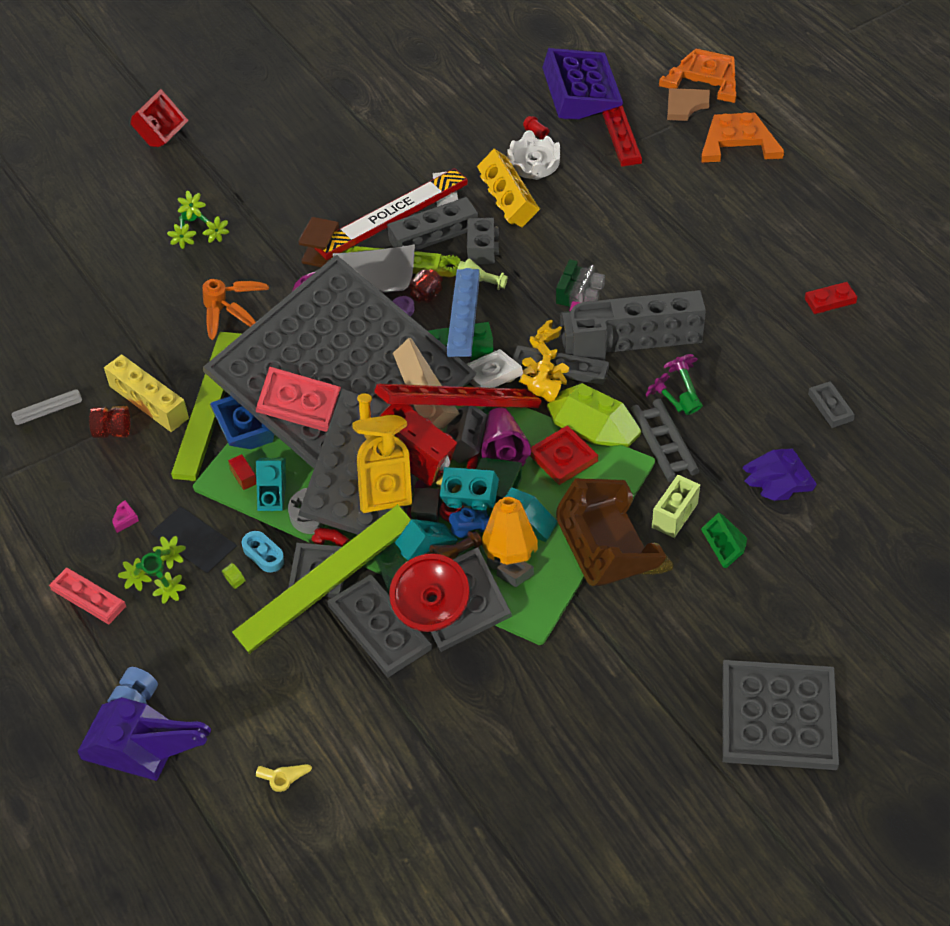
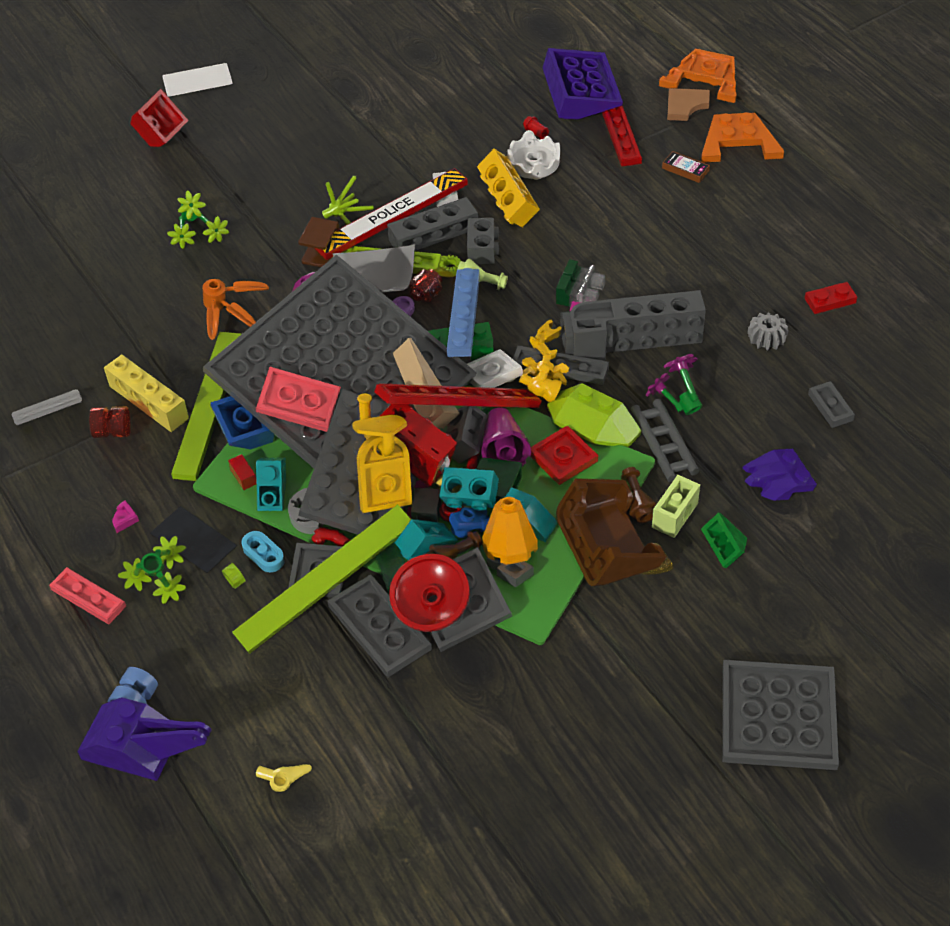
(197, 79): none -> white sticker
(338, 207): none -> lime plant
(642, 504): none -> reddish brown piece
(685, 166): none -> tile
(767, 331): none -> light grey gear

